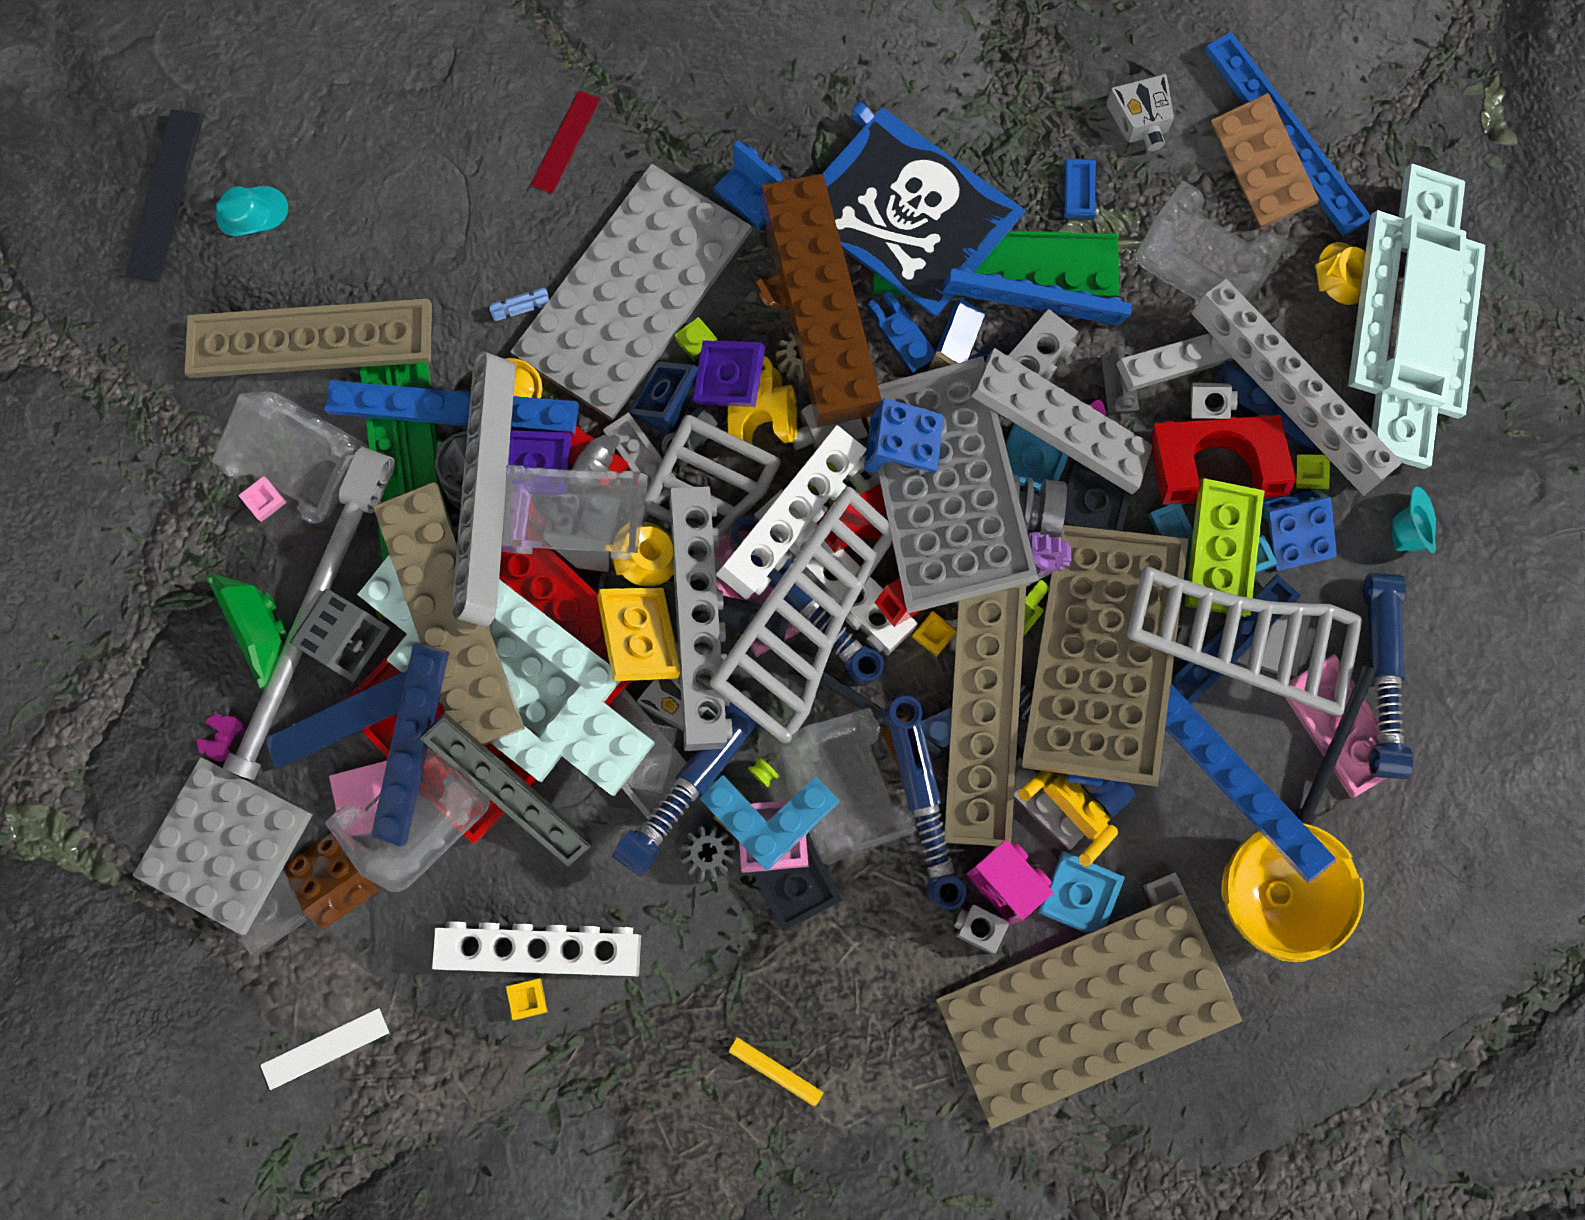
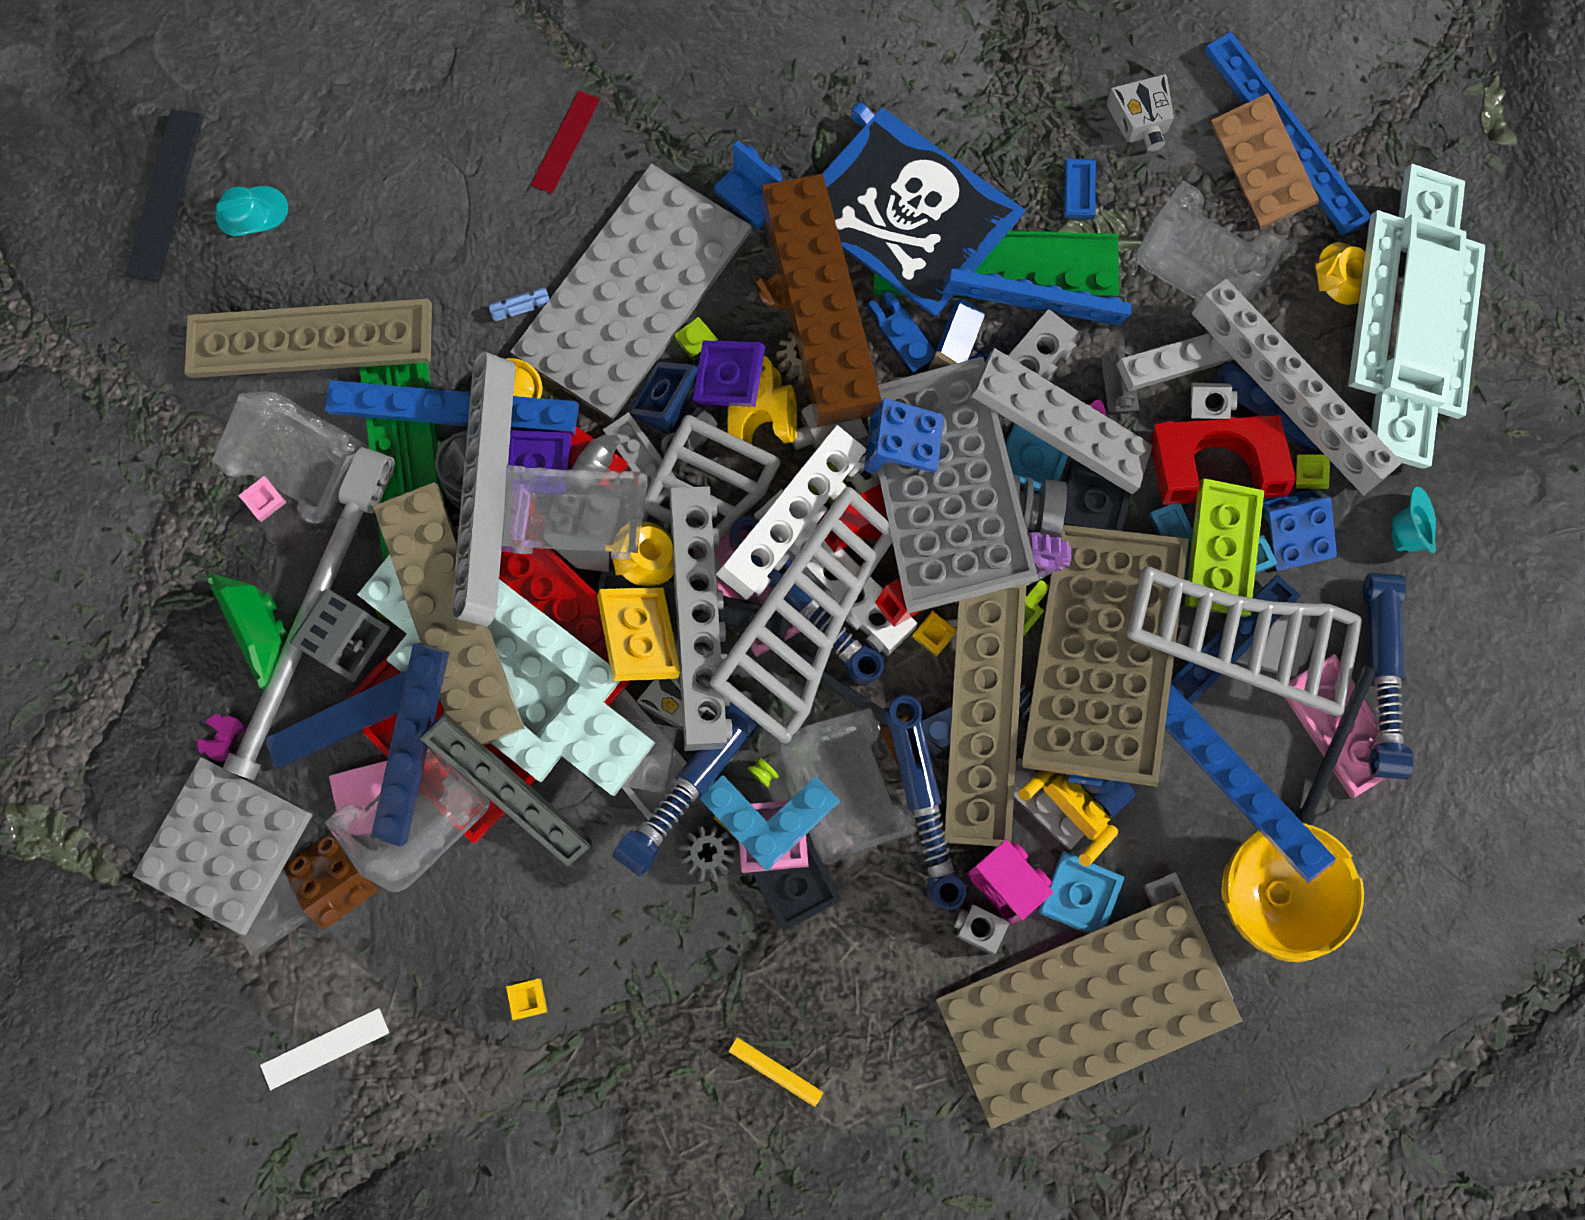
(450, 954): white brick -> none

